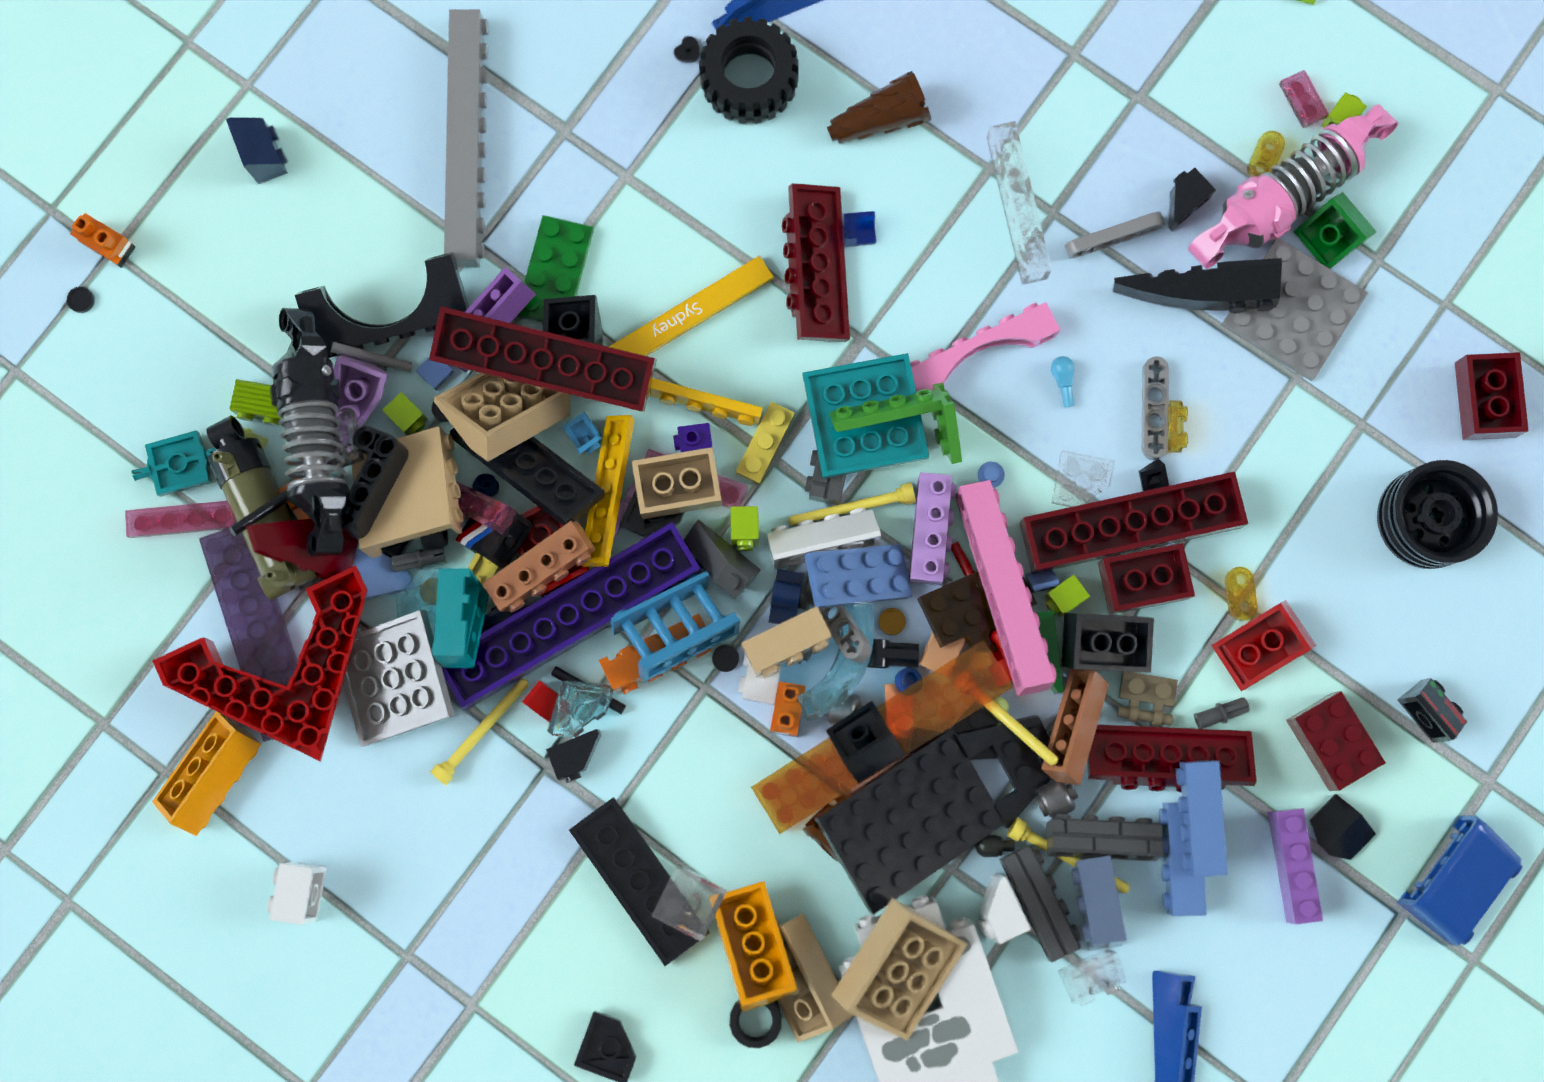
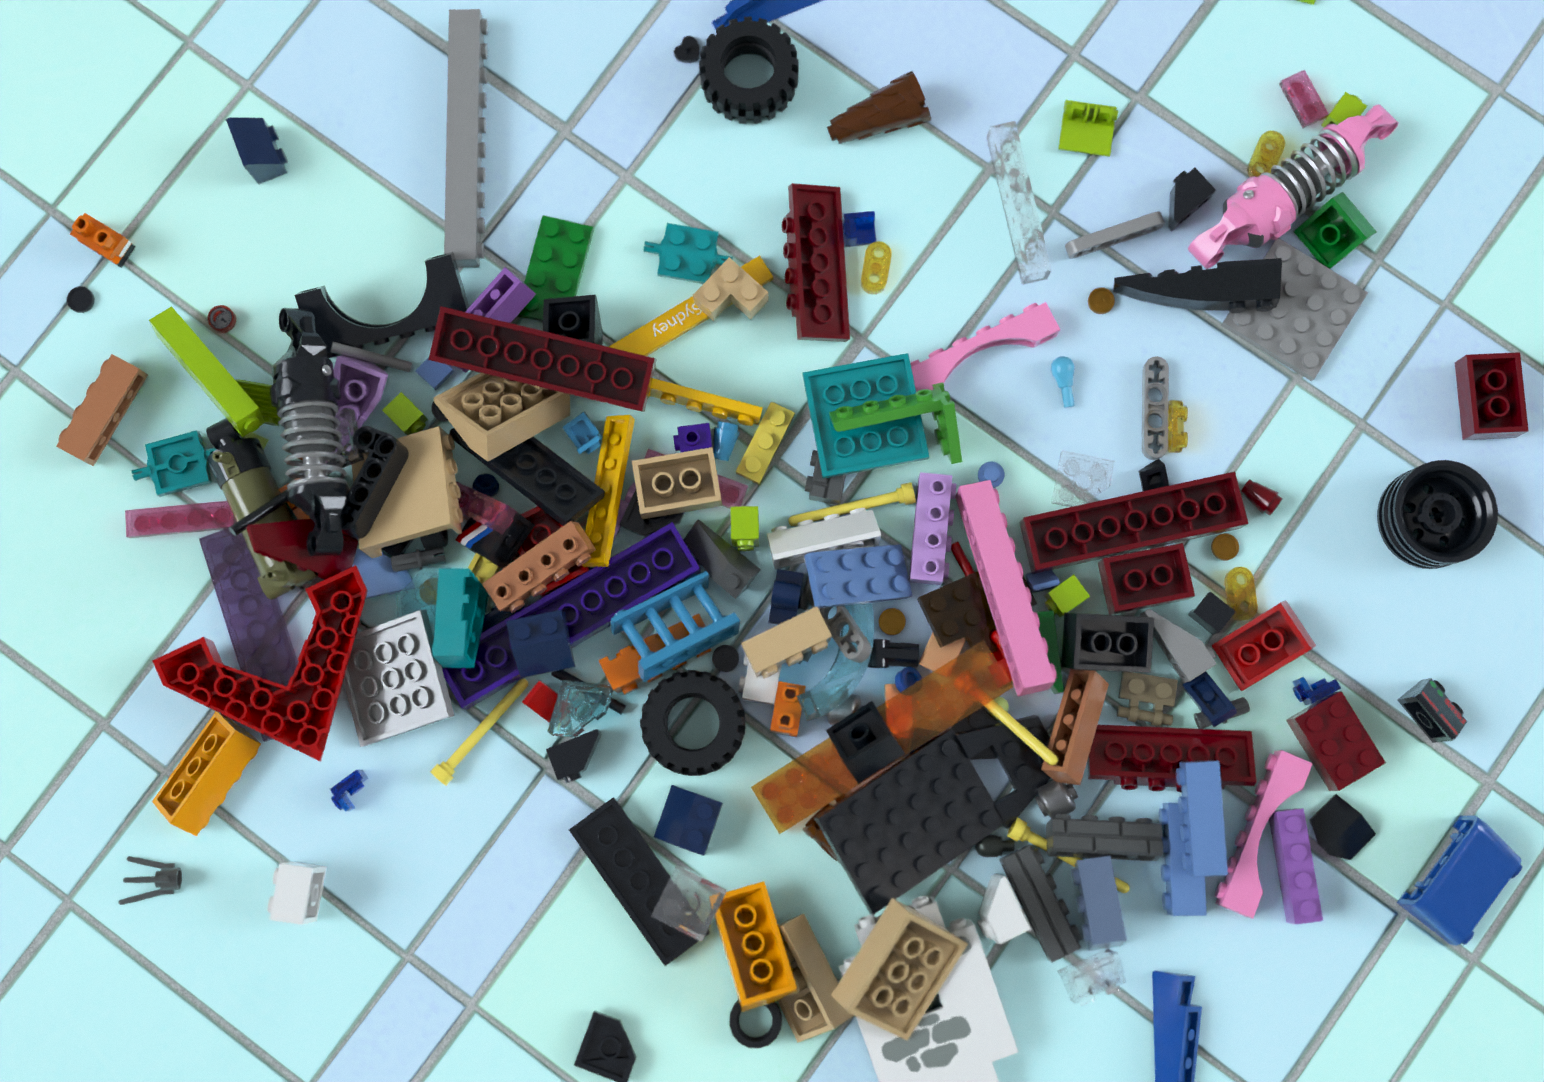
(101, 410): none -> nougat brick
(167, 879): none -> dark grey plant
(207, 371): none -> lime brick
(221, 319): none -> tile
(351, 784): none -> clear blue bracket
(541, 643): none -> dark blue slope
(655, 723): none -> black tyre
(687, 253): none -> teal plate
(688, 820): none -> dark blue slope
(724, 440): none -> dark azure cone
(728, 286): none -> tan brick
(876, 266): none -> clear yellow plate
(1087, 128): none -> lime hinge
(1101, 300): none -> pearl gold piece
(1183, 650): none -> light grey slope
(1209, 699): none -> dark blue plate
(1212, 613): none -> black panel
(1225, 547): none -> pearl gold piece
(1241, 887): none -> bright pink arch
(1261, 497): none -> dark red cone
(1319, 689): none -> clear blue bracket

